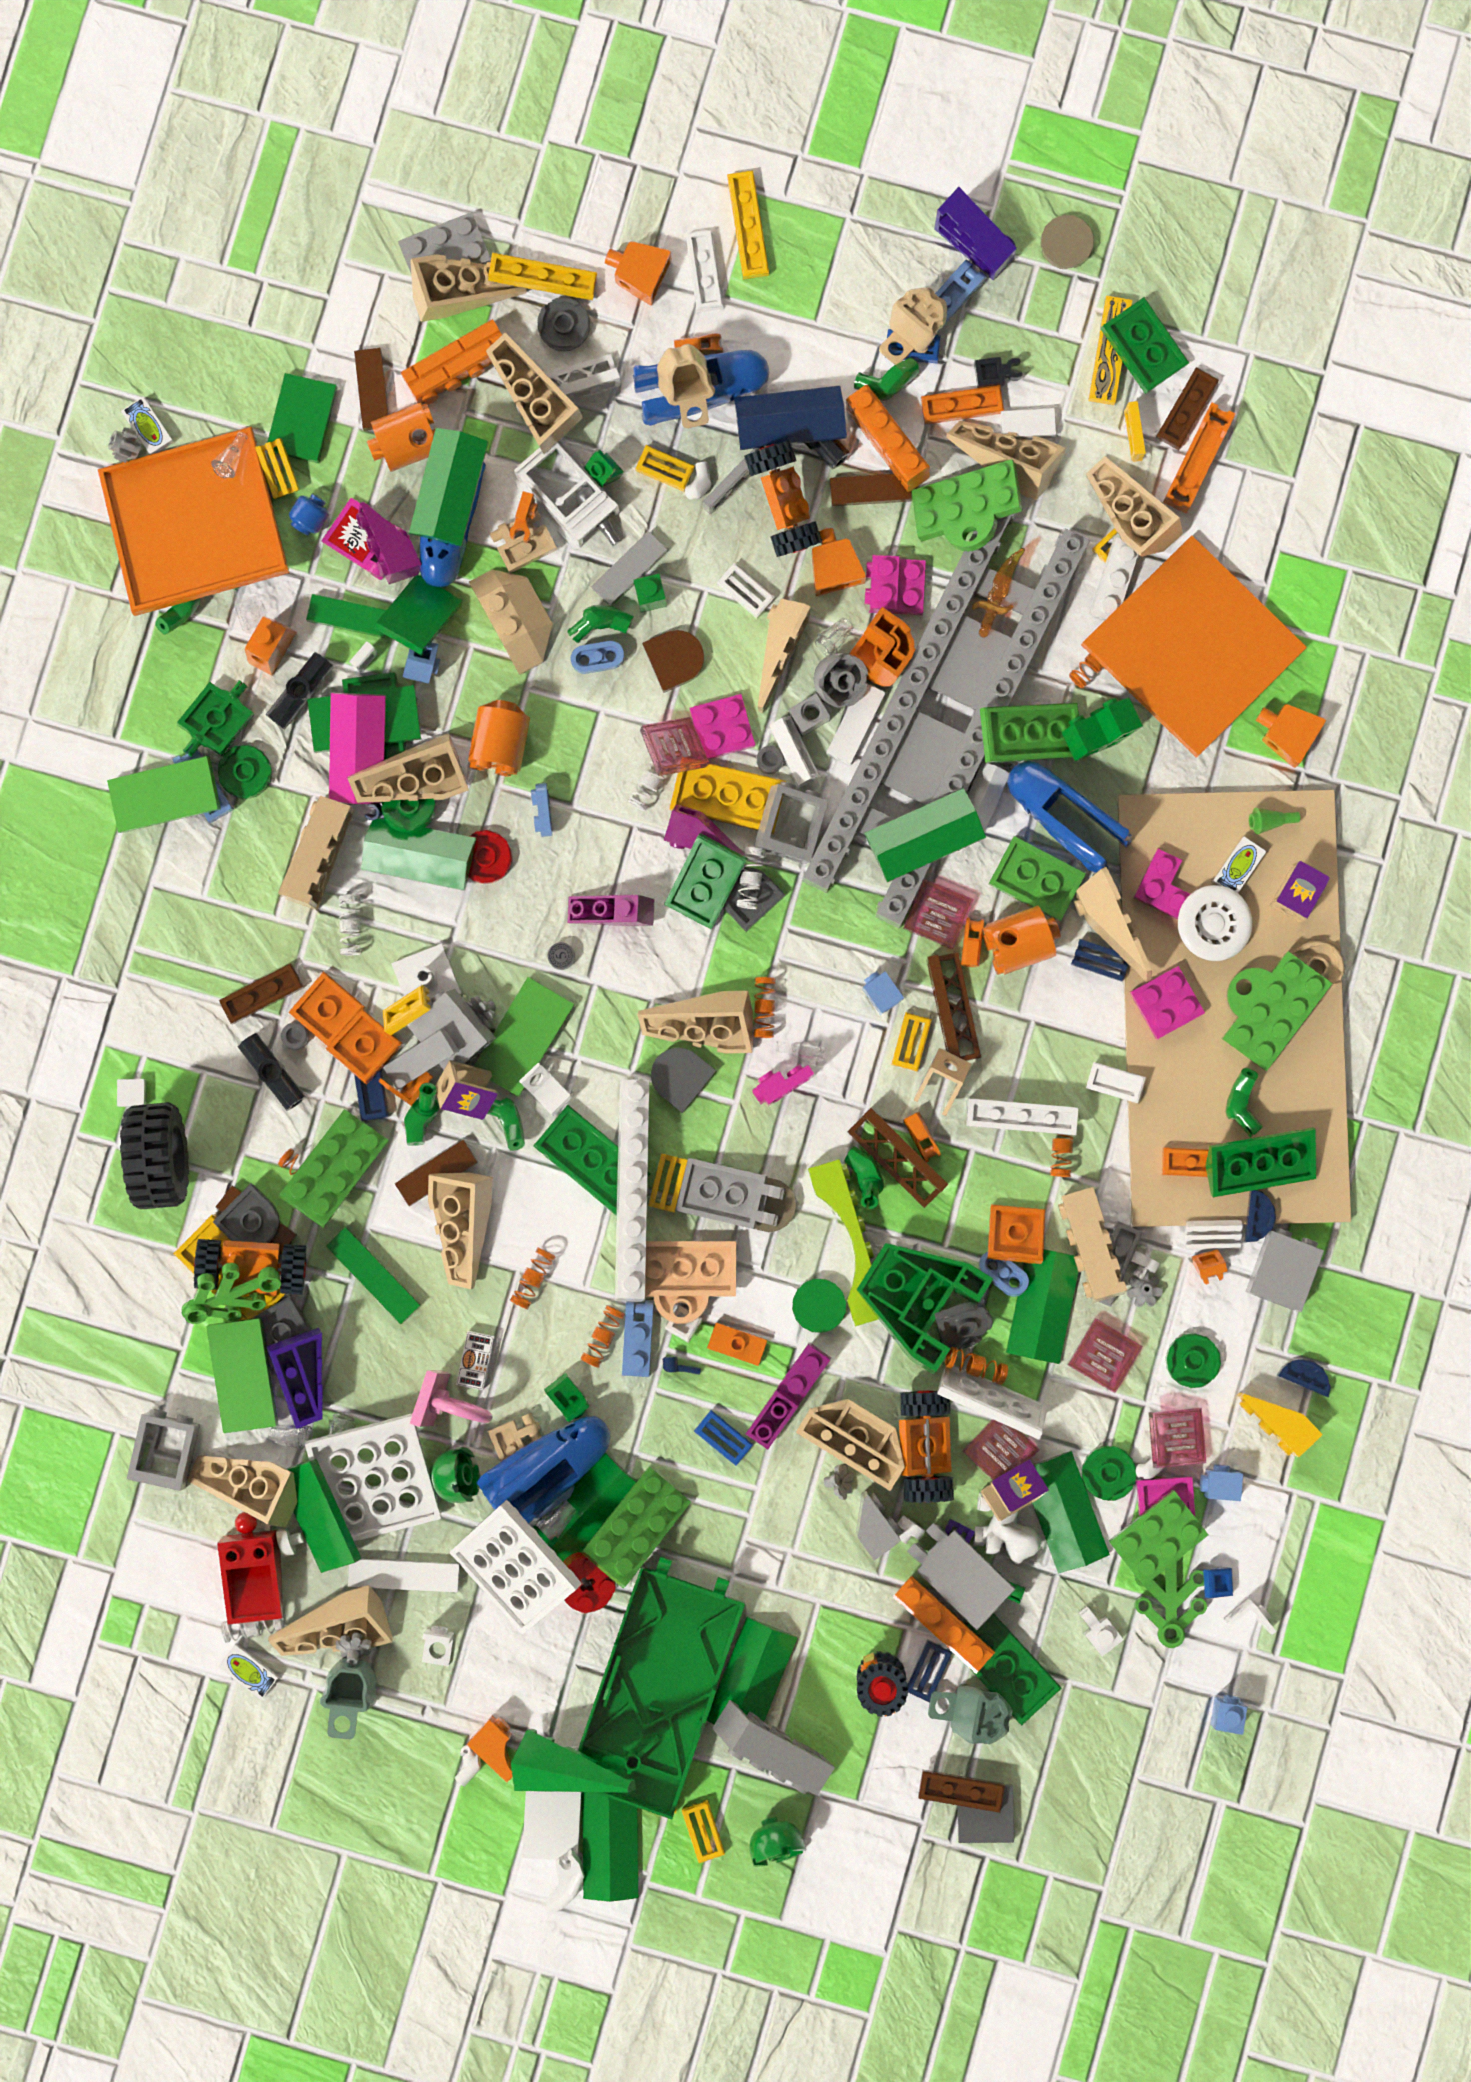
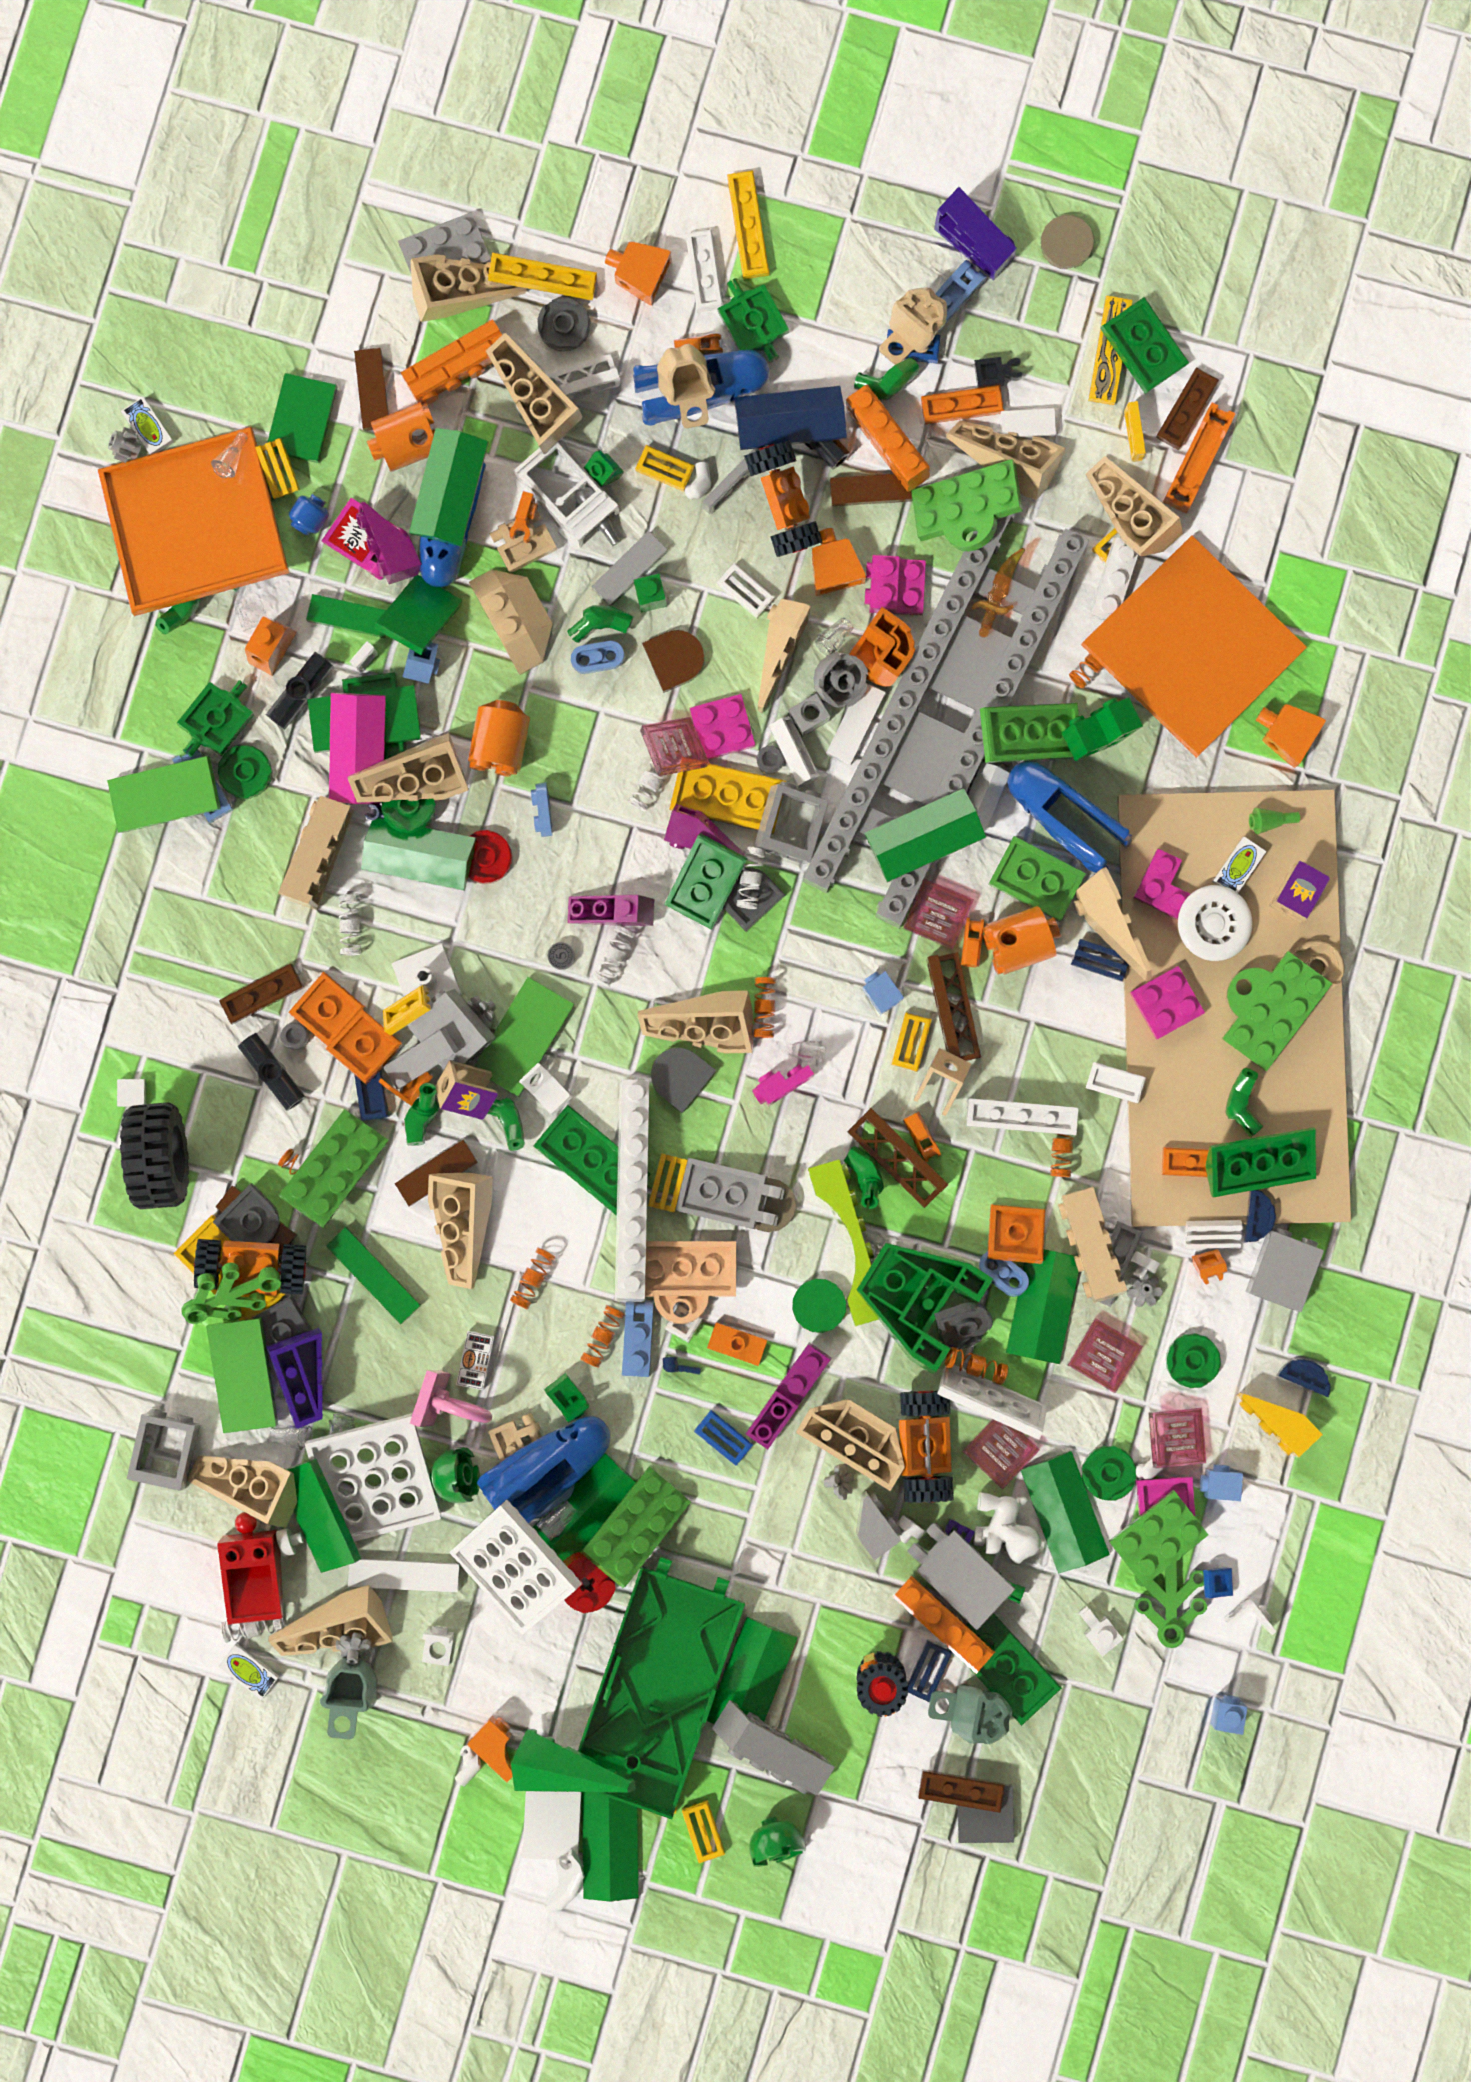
(614, 955): none -> white piece
(753, 319): none -> green plate
(1014, 1490): piece -> none

